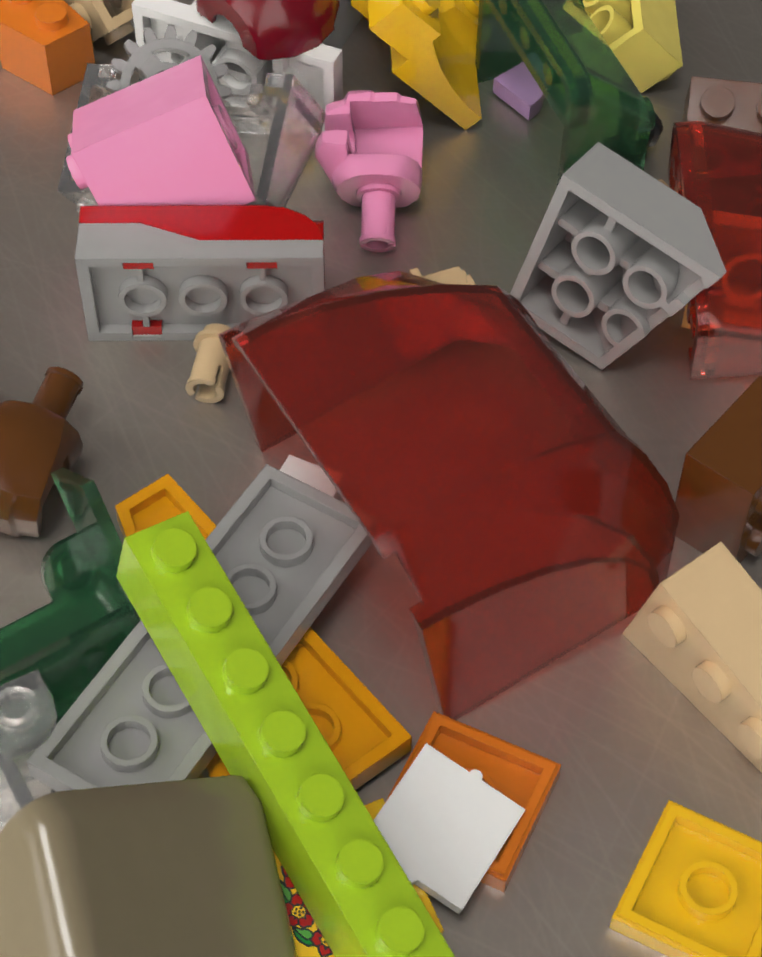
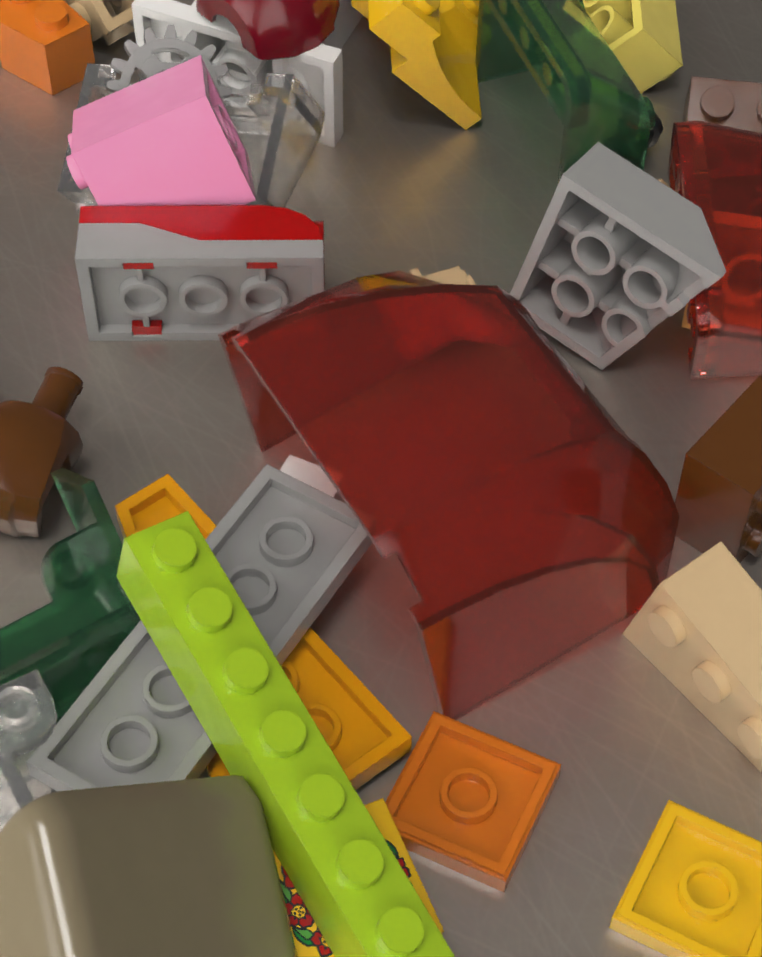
(209, 366): tan pin -> none
(373, 158): bright pink piece -> none
(446, 826): white piece -> none
(519, 91): lavender tile -> none

